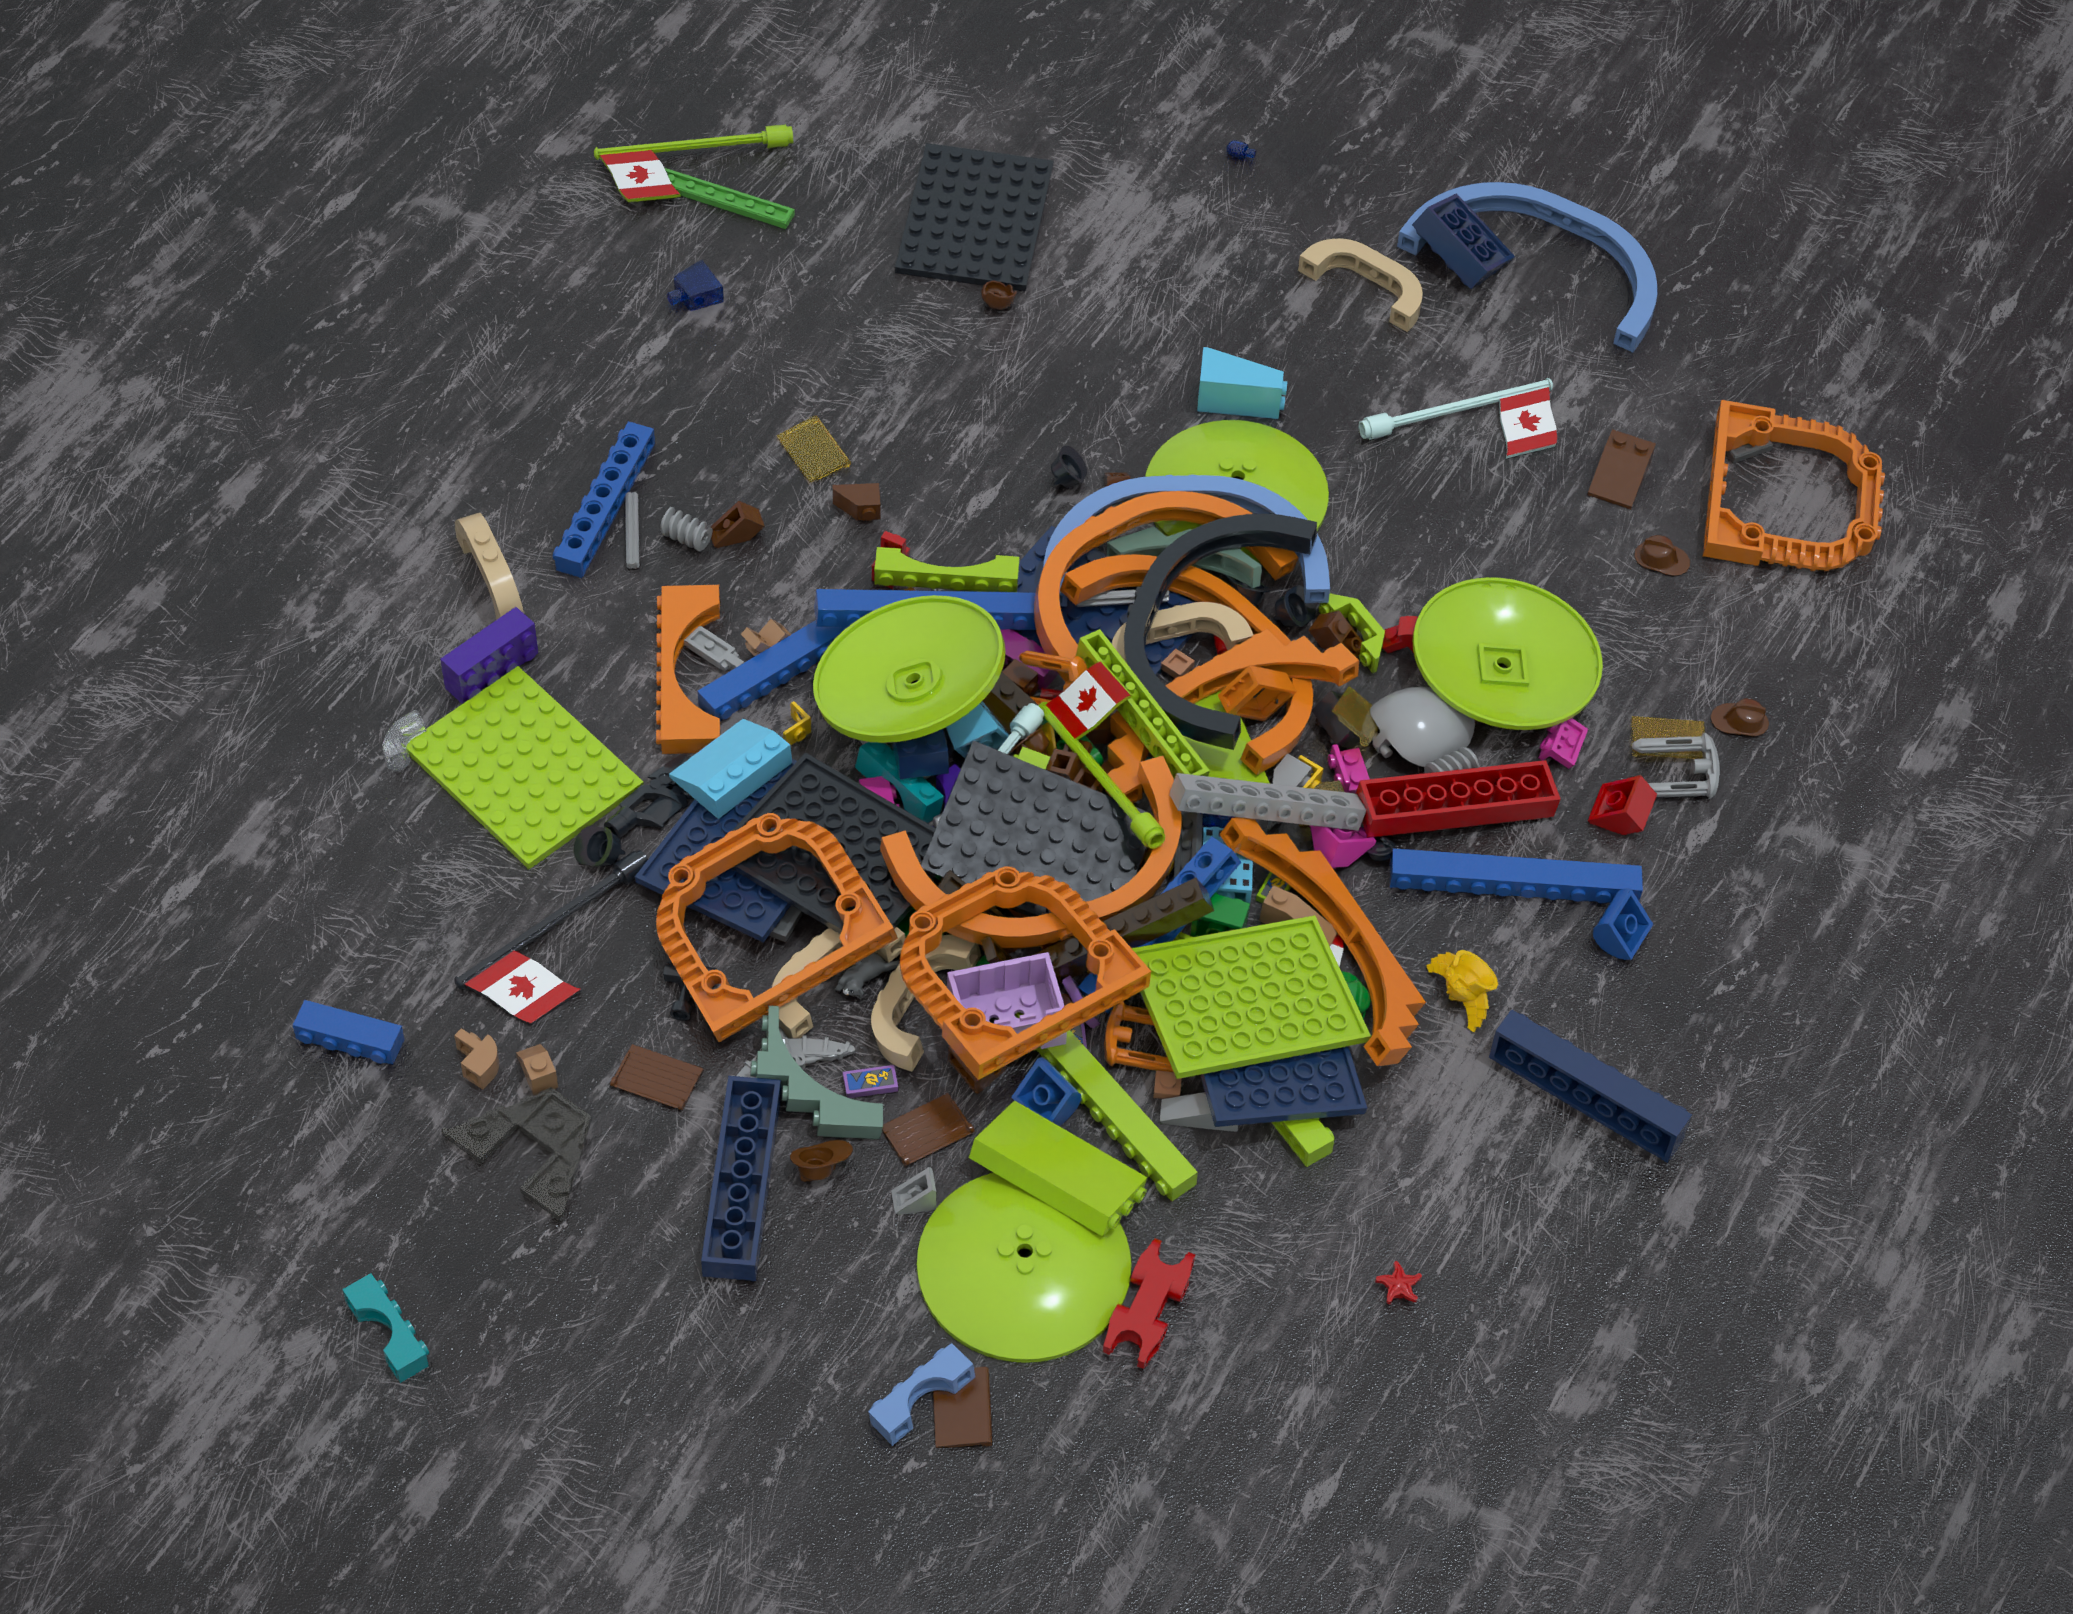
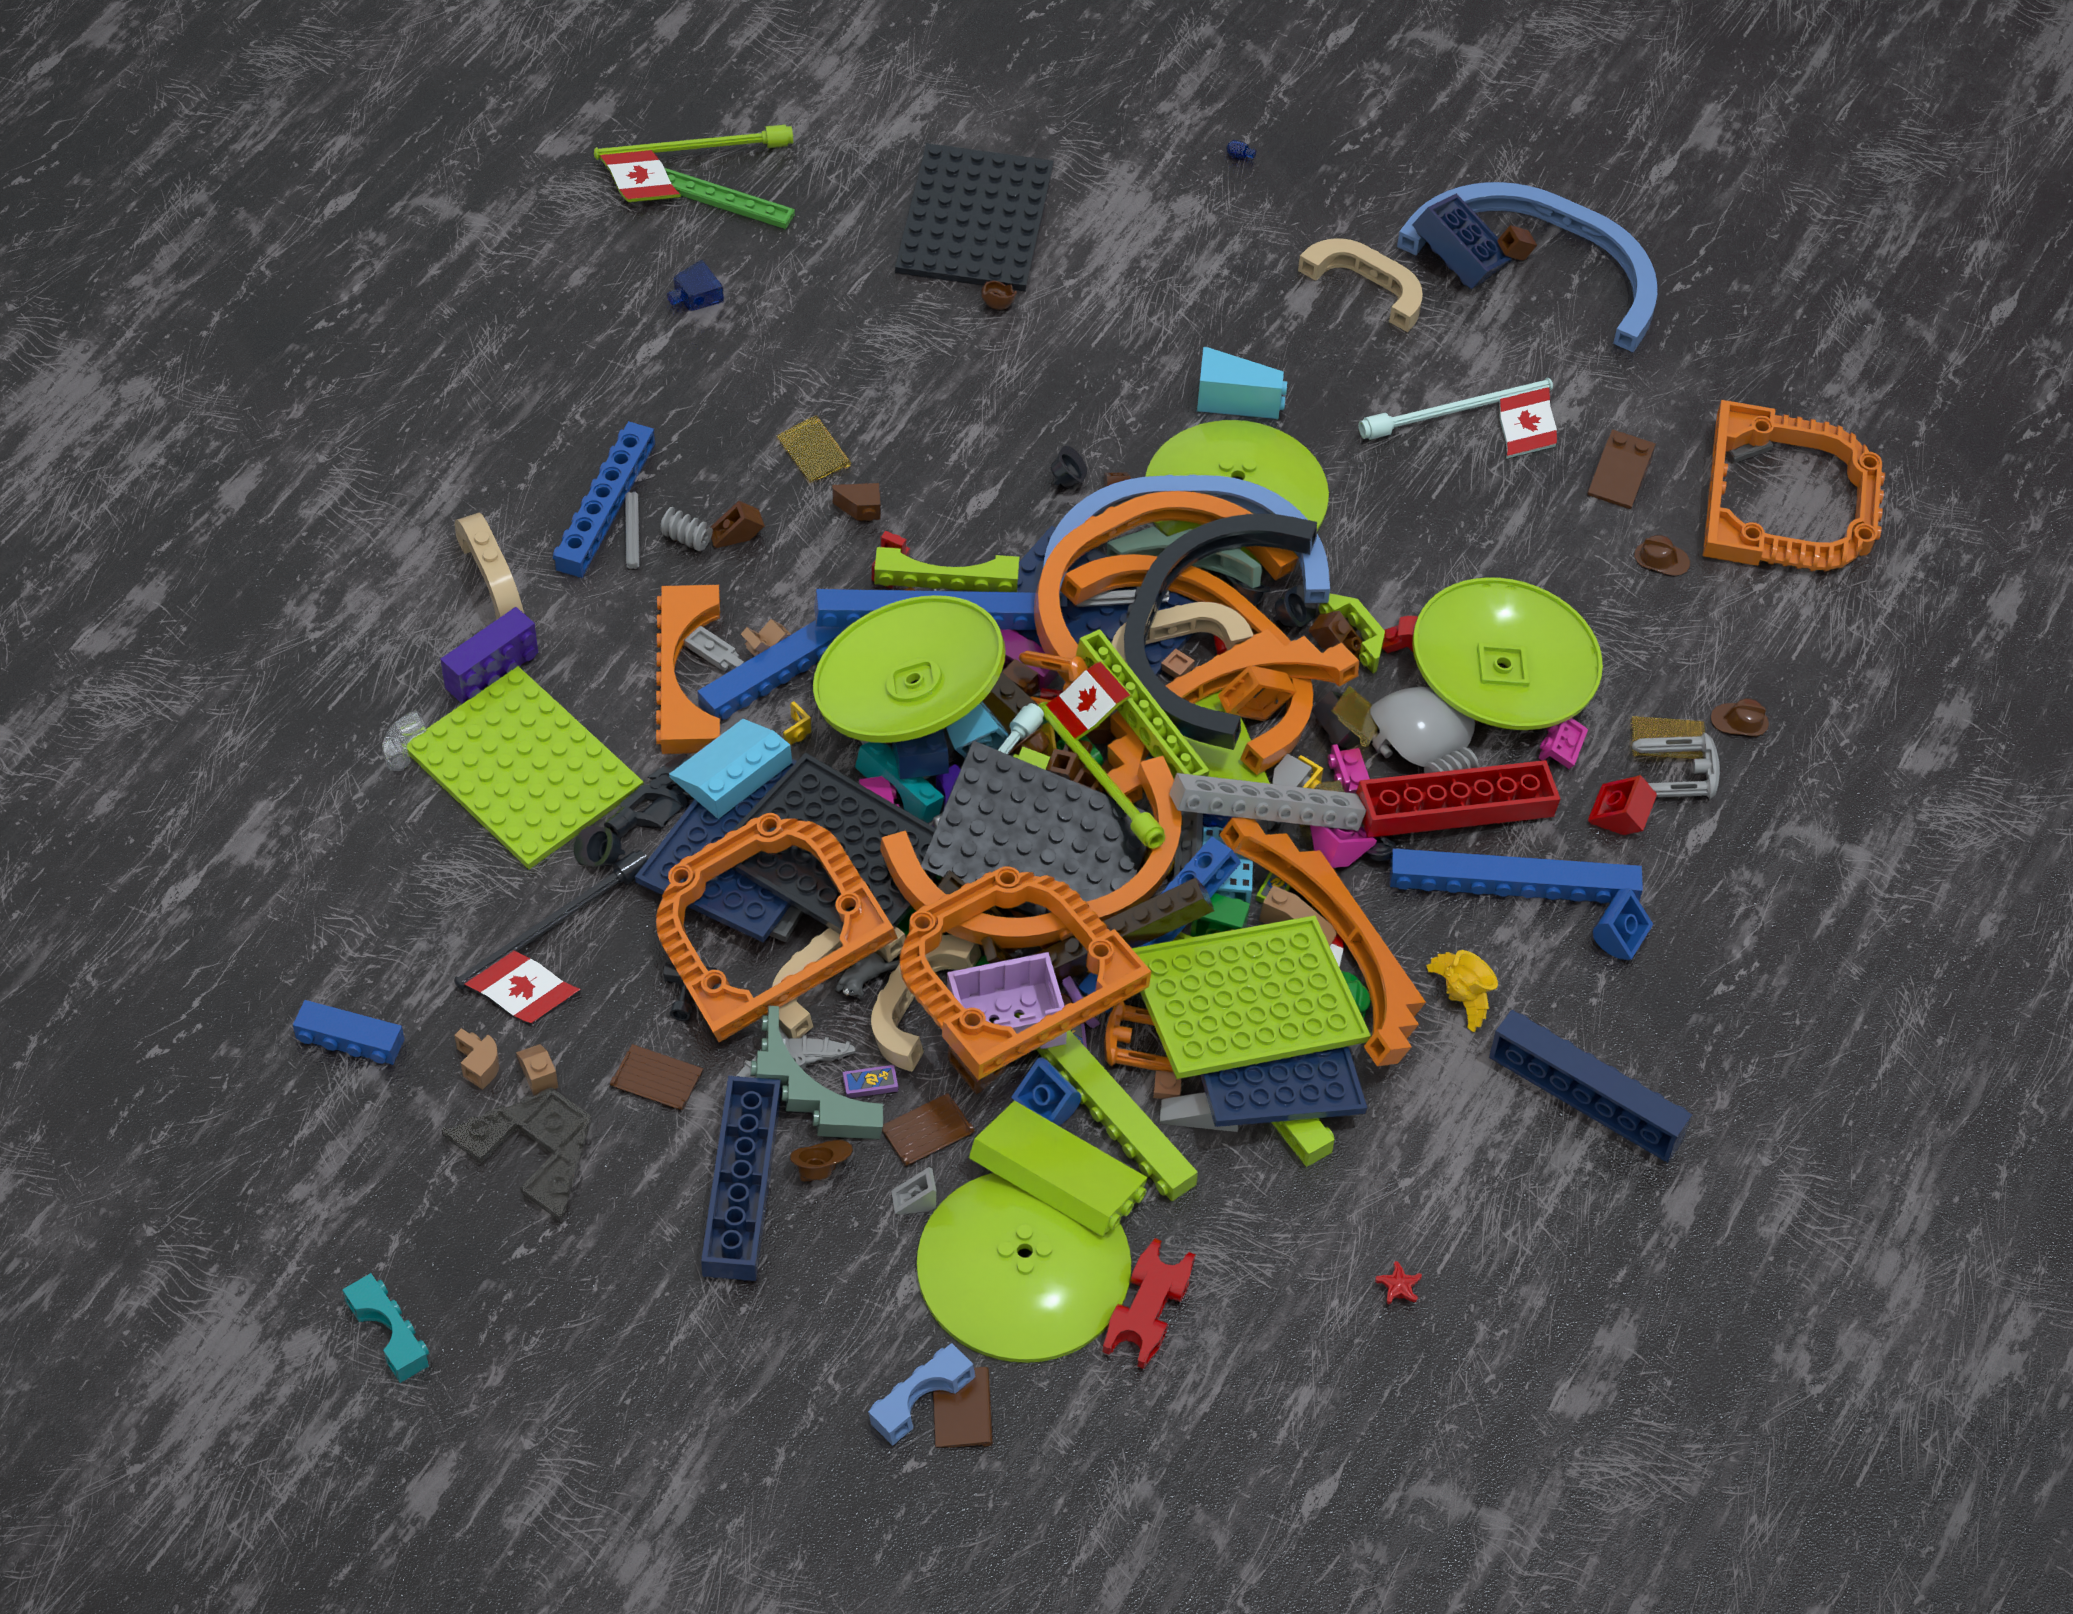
(1517, 243): none -> reddish brown brick

